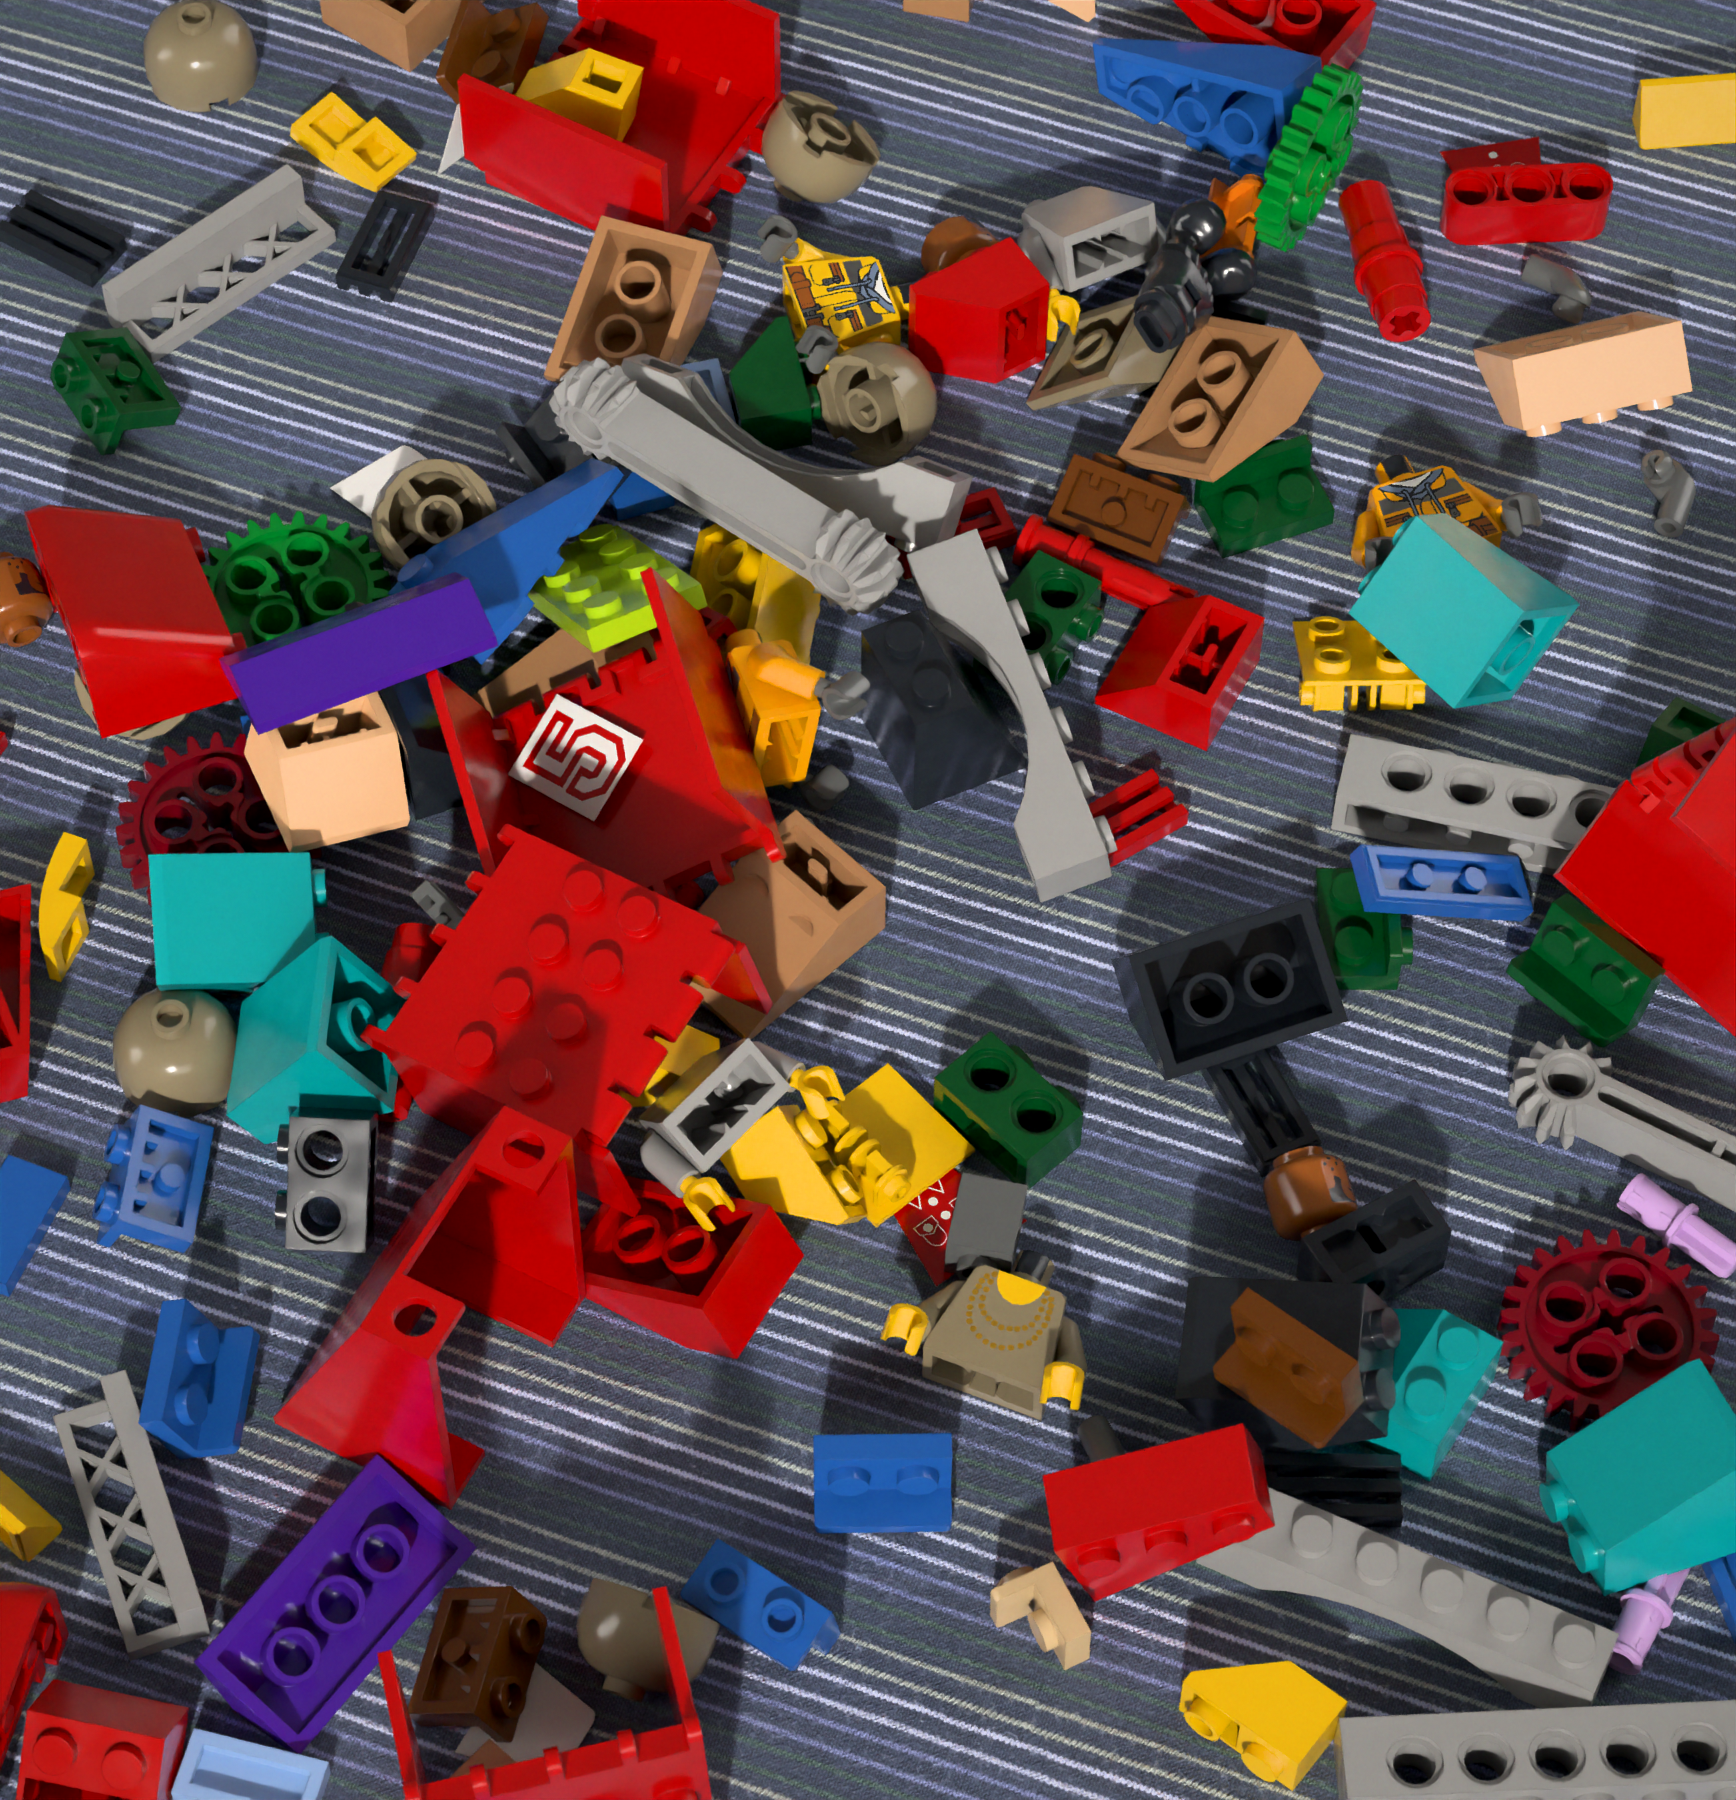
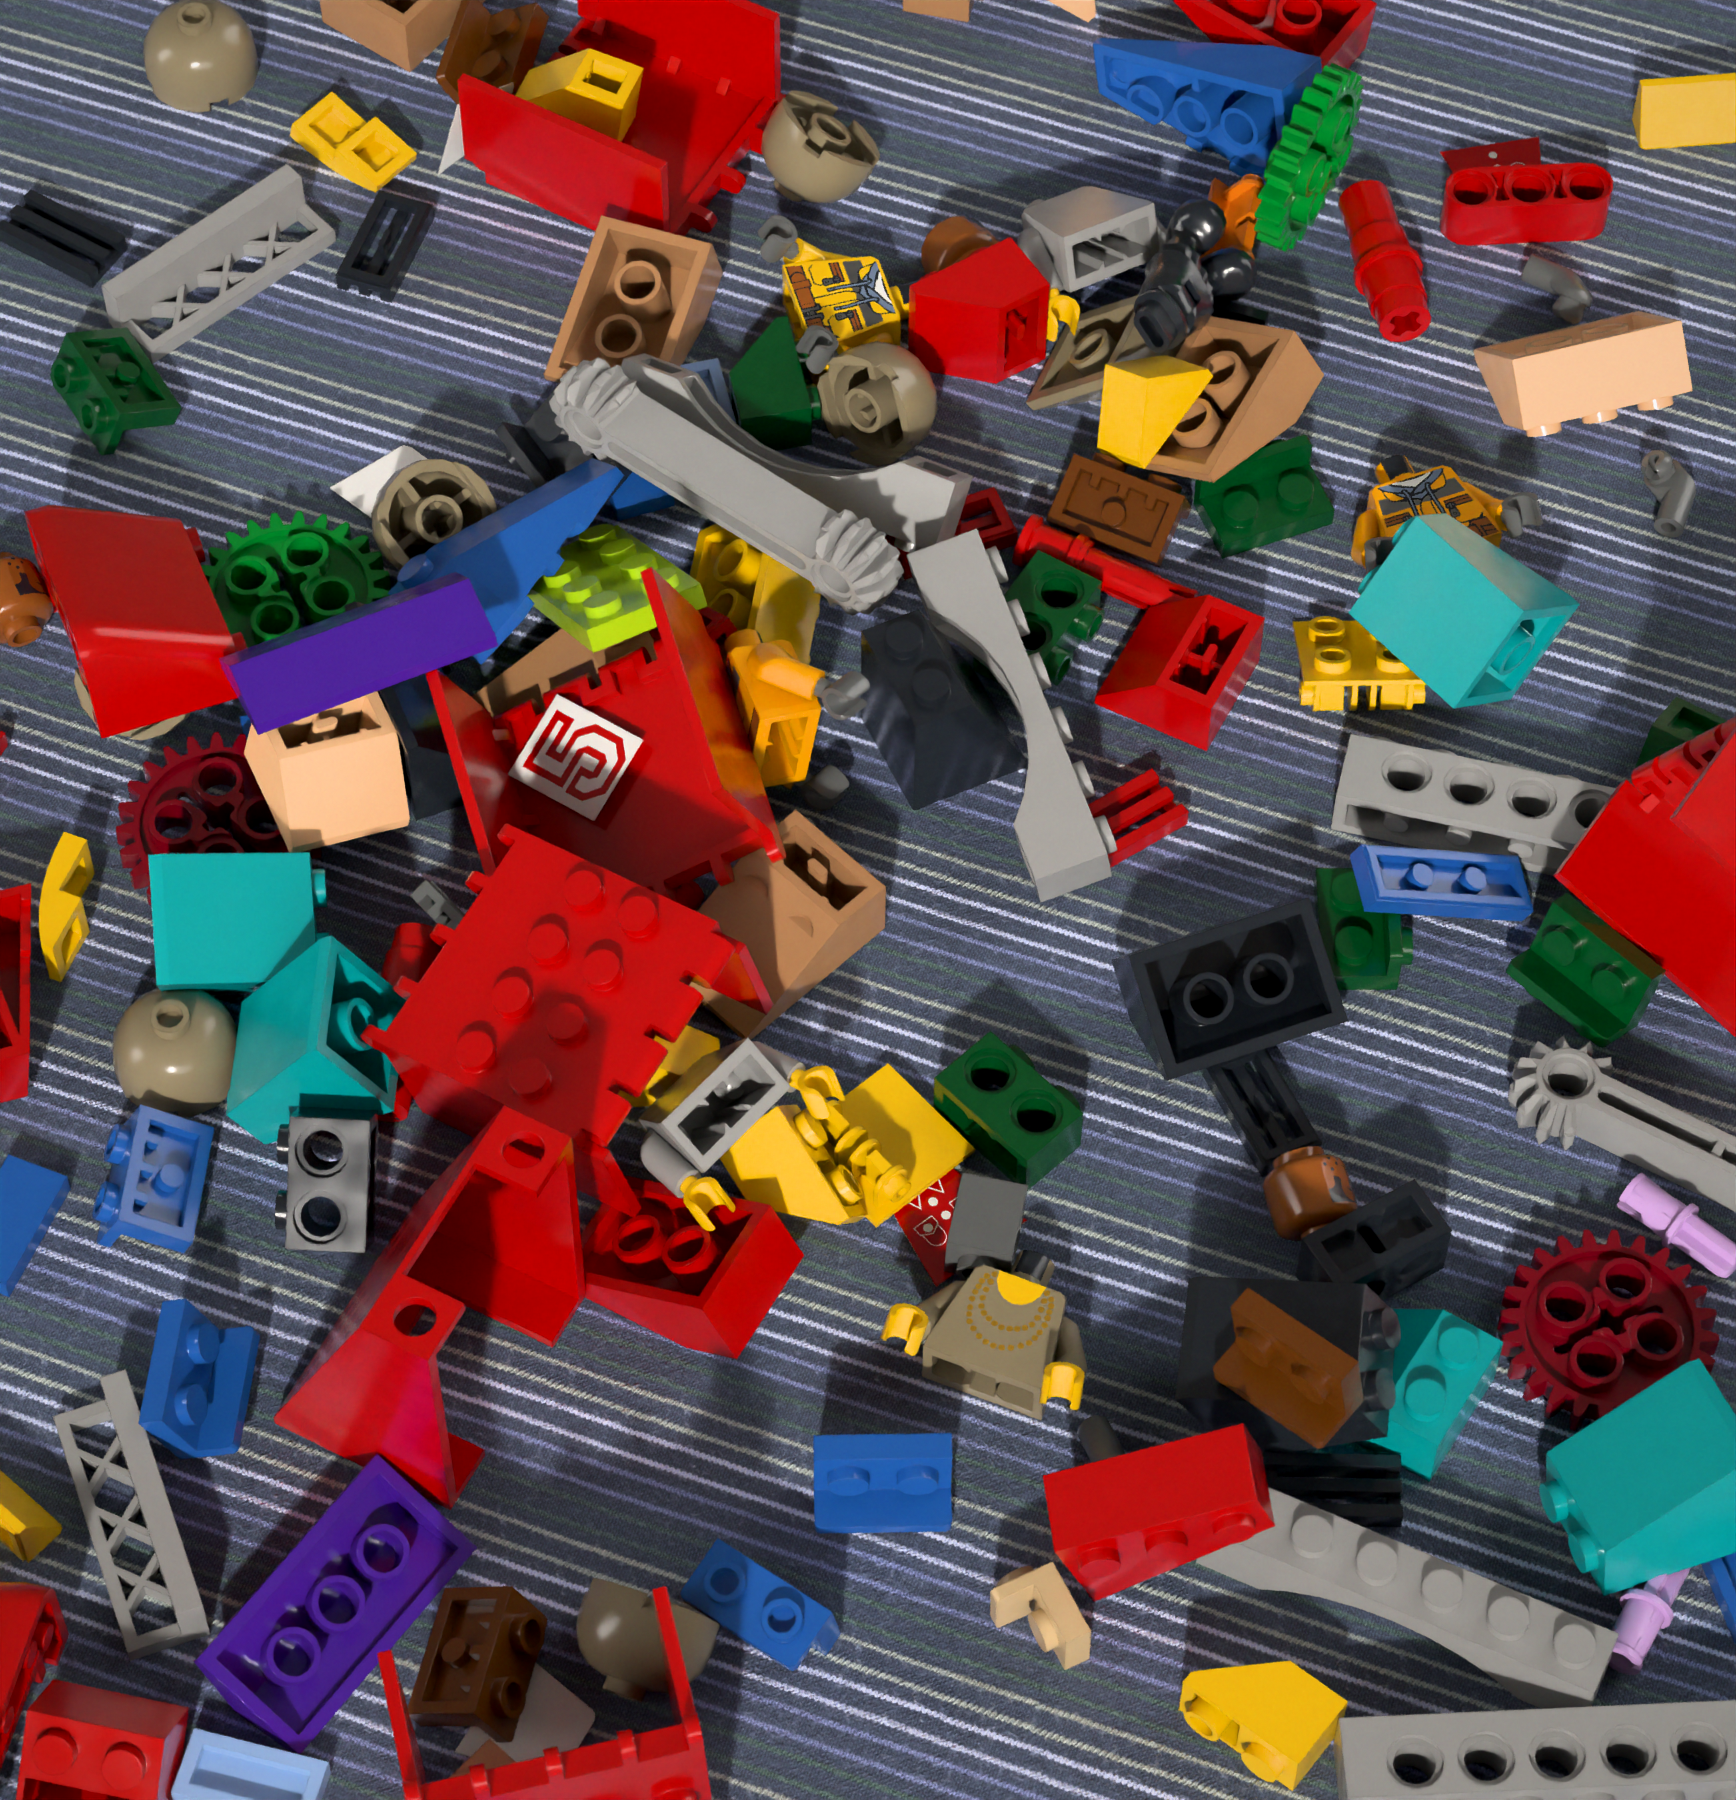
(1145, 404): none -> yellow slope

